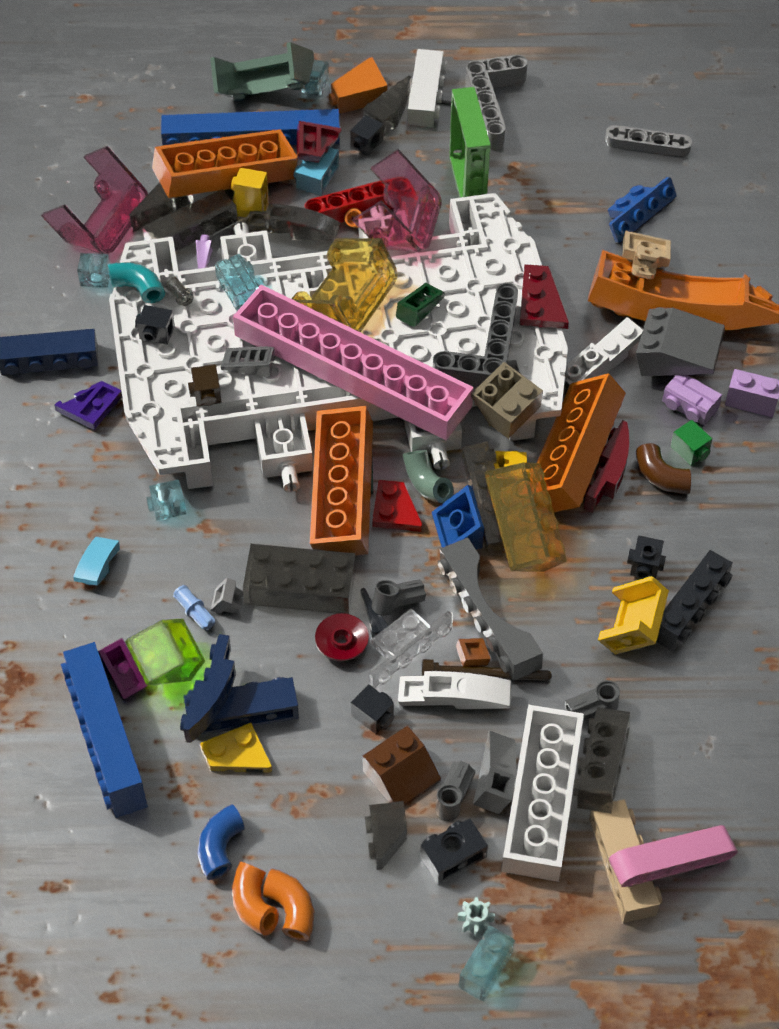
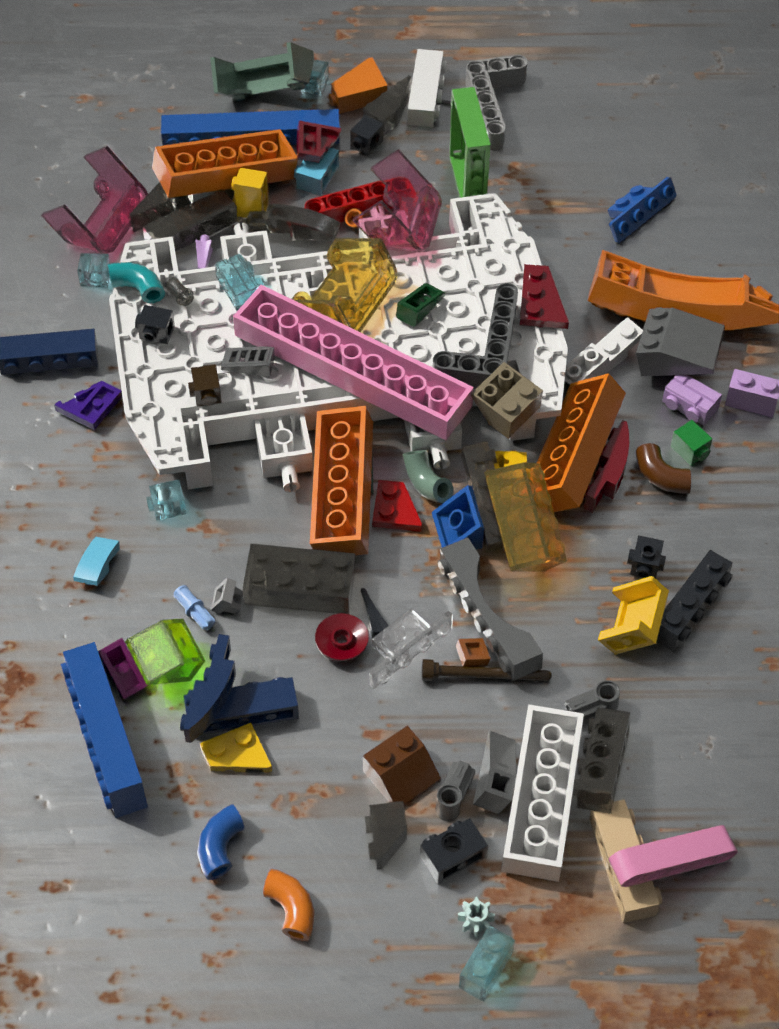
(249, 901): orange cylinder -> none
(373, 709): black brick -> none
(392, 595): dark grey piece -> none
(455, 689): white slope -> none
(646, 253): tan plate -> none
(648, 138): light grey beam -> none

